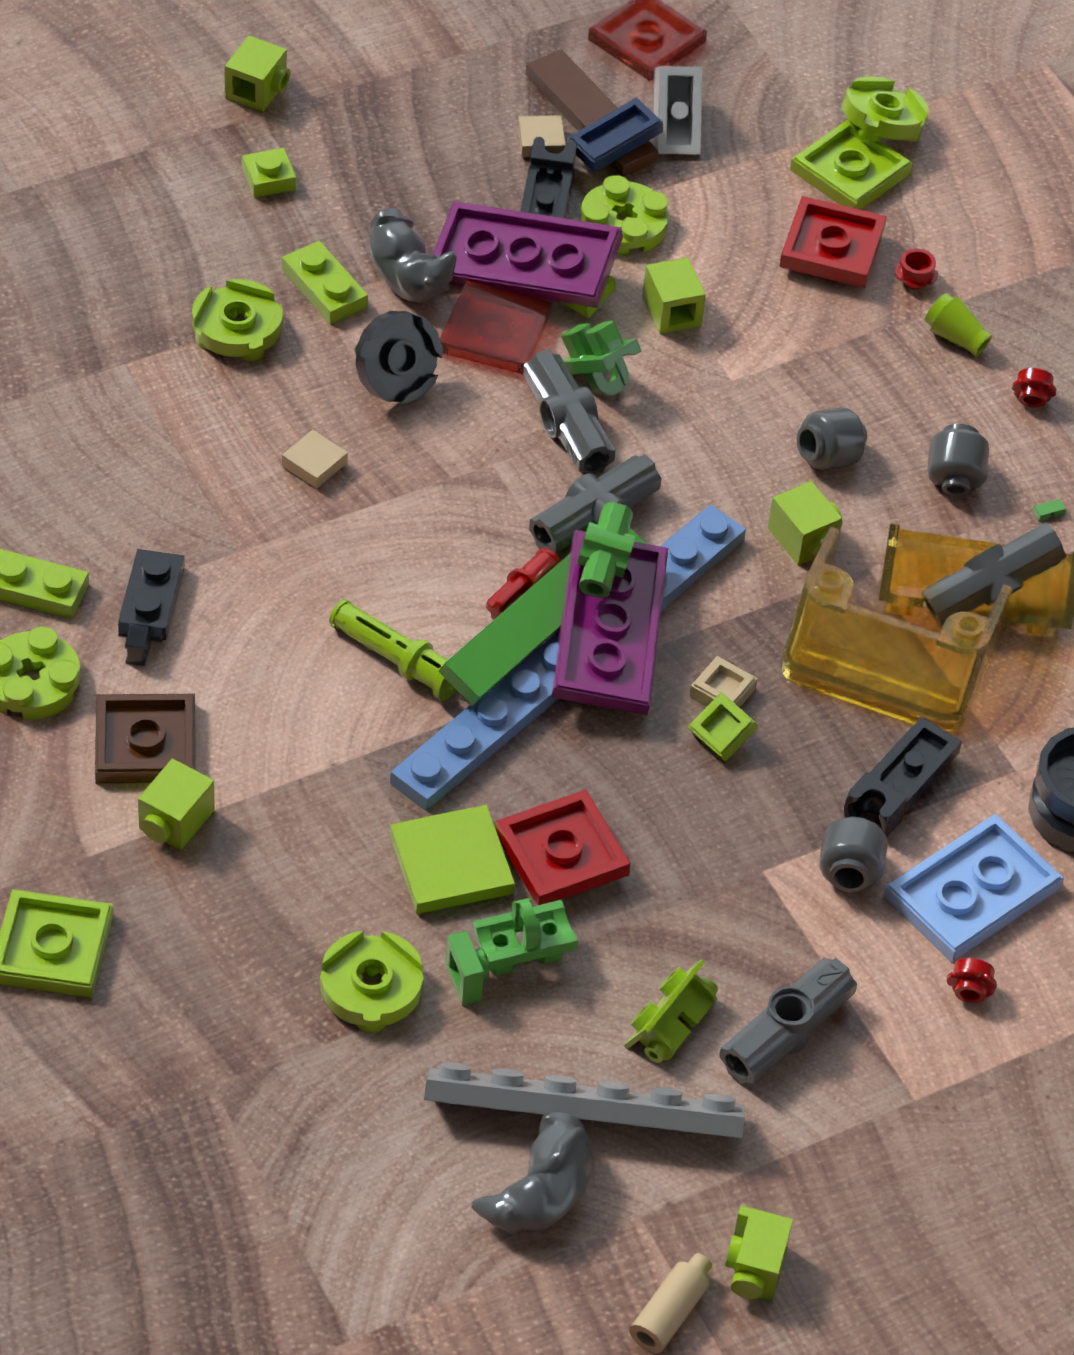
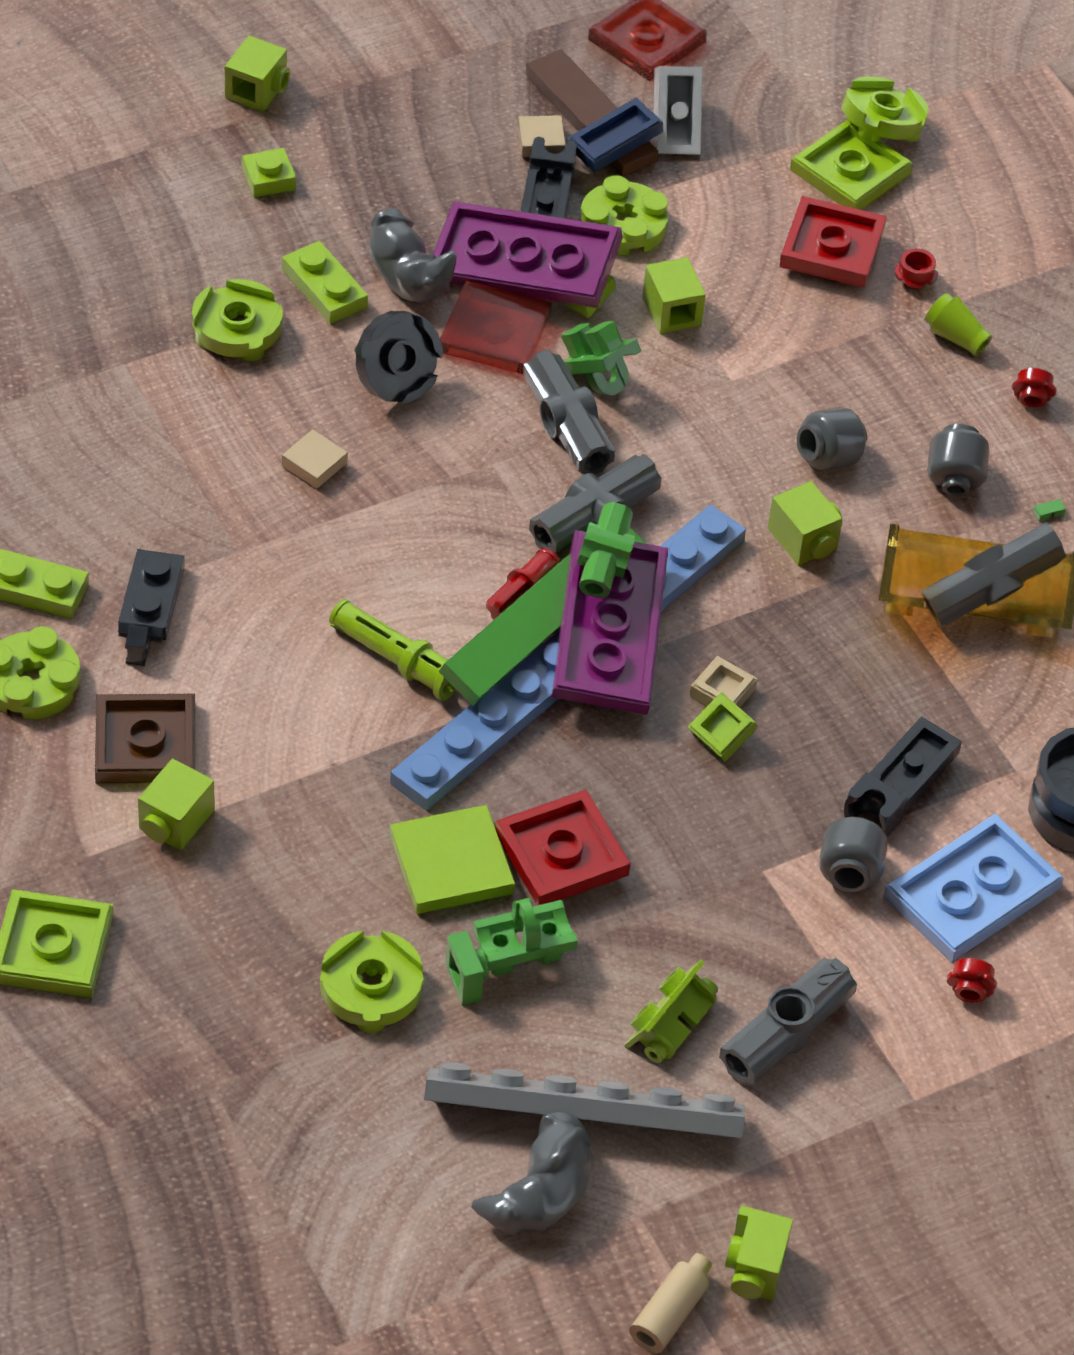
(885, 659): clear yellow windscreen -> none

